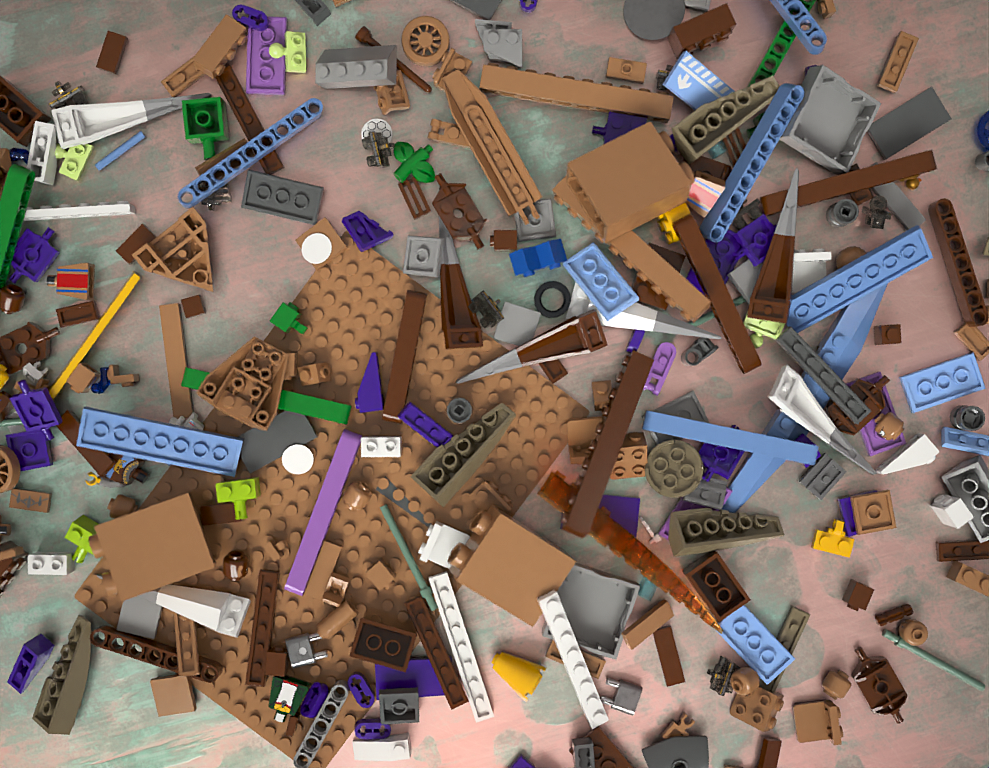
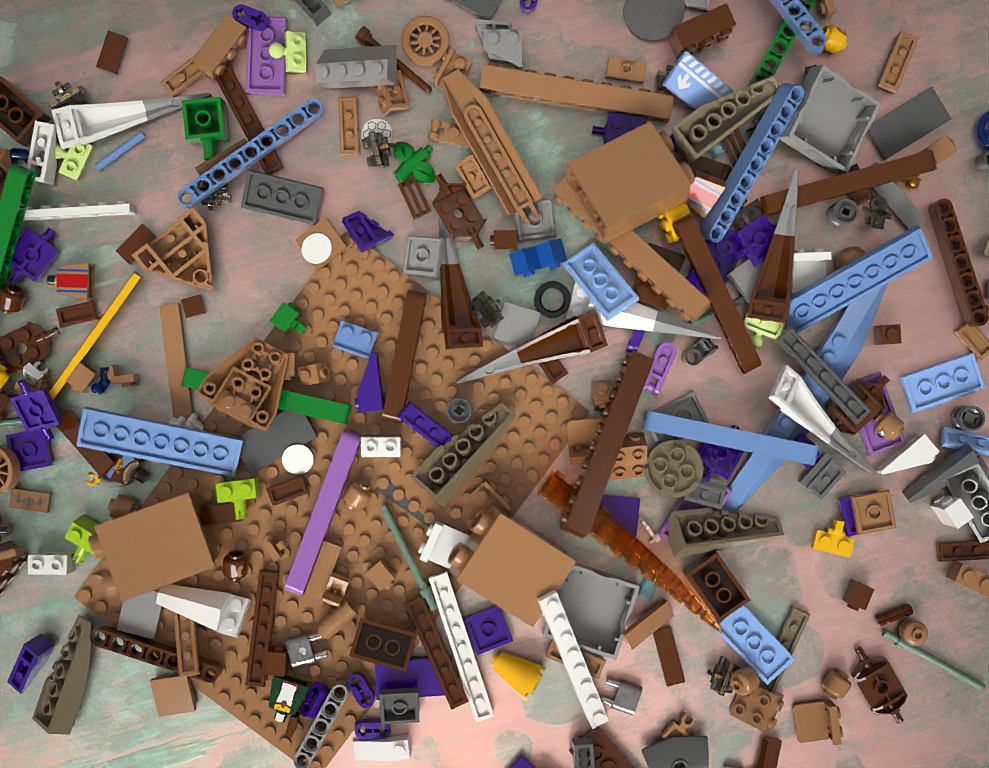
(287, 490): none -> reddish brown tile
(349, 126): none -> medium nougat tile
(355, 339): none -> medium blue plate
(473, 176): none -> medium nougat bracket
(488, 629): none -> dark purple plate
(836, 39): none -> yellow head
(933, 480): none -> dark grey slope
(942, 149): none -> medium nougat brick

